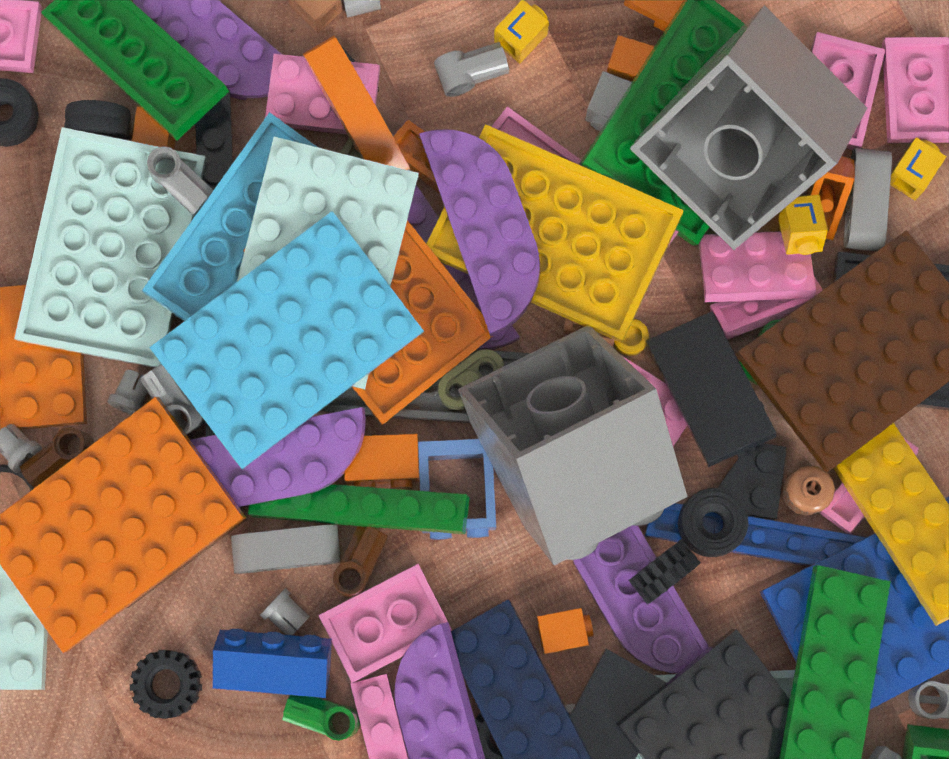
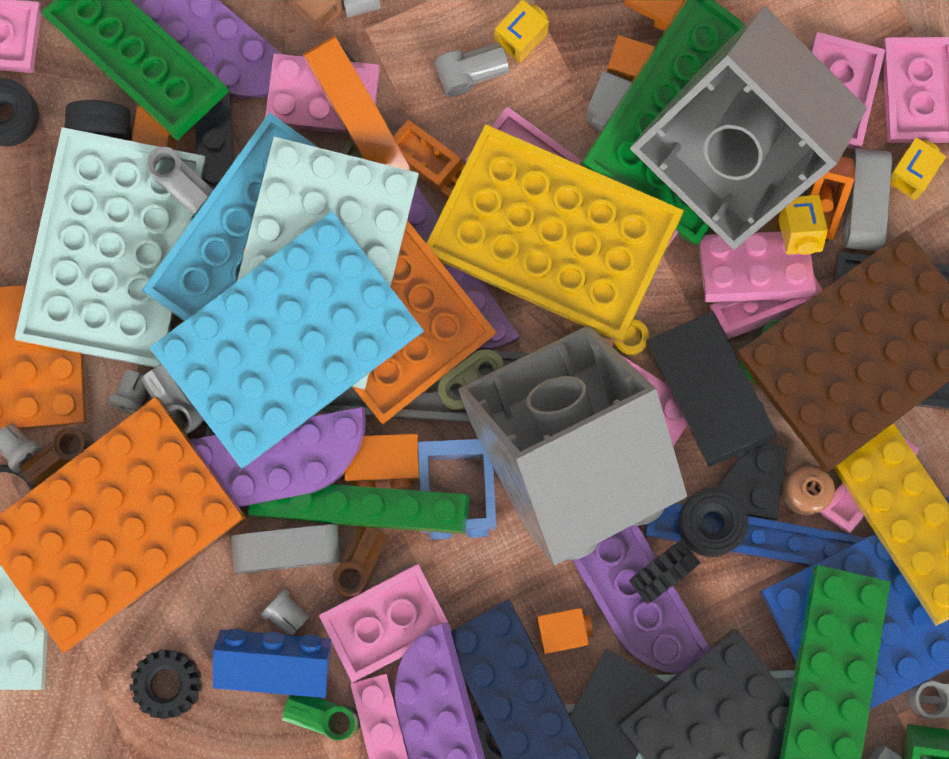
(486, 224): medium lavender plate -> none

